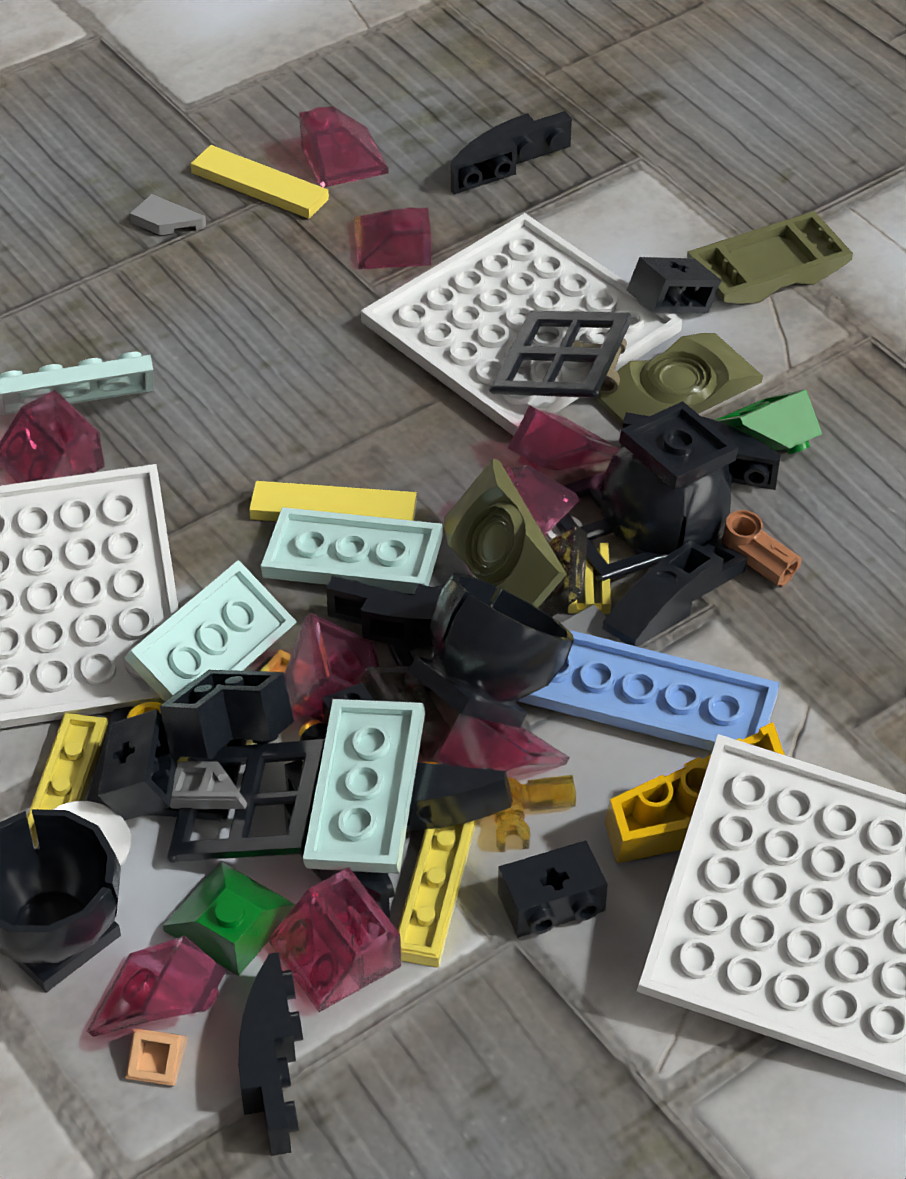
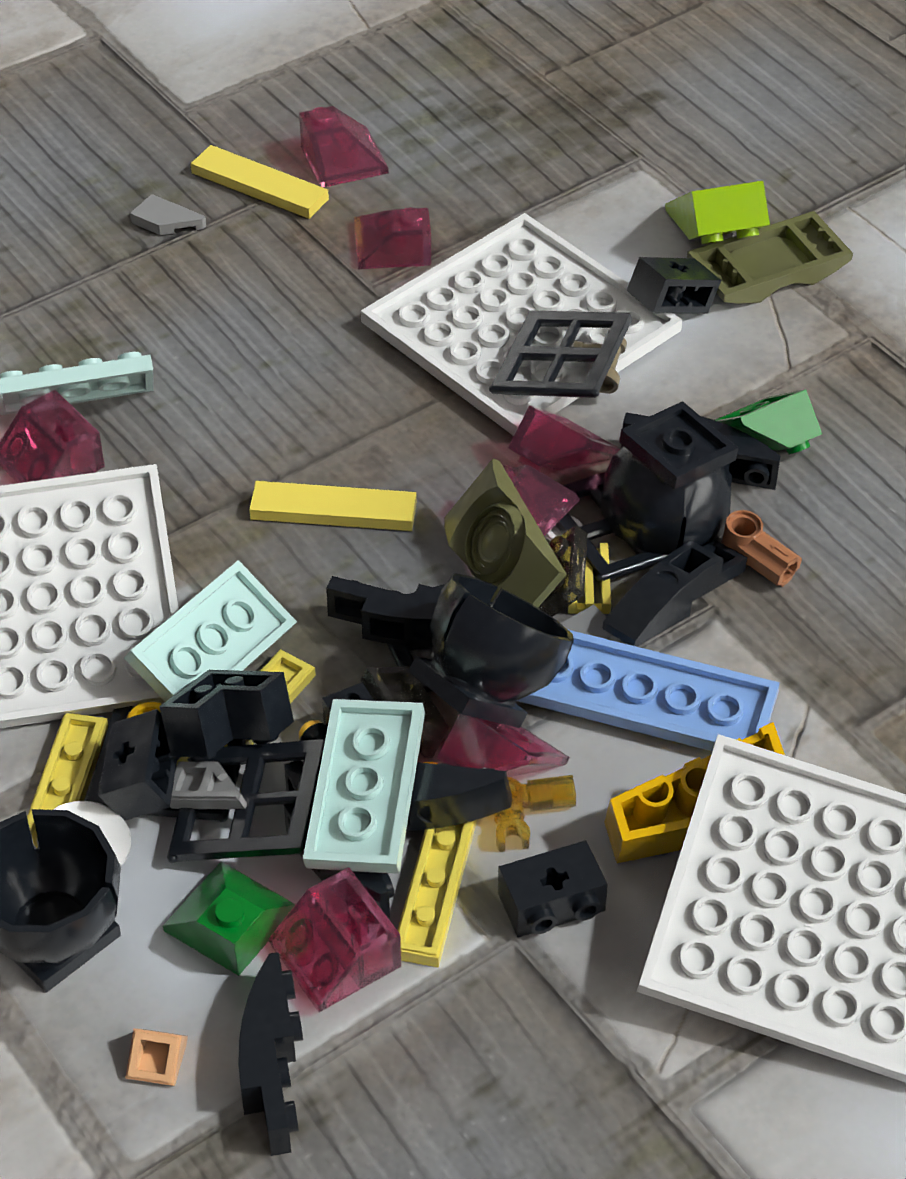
(159, 987): clear pink slope -> none
(325, 662): clear pink slope -> none
(361, 548): light aqua plate -> none
(498, 150): black slope -> none
(692, 370): olive slope -> none
(721, 211): none -> lime slope

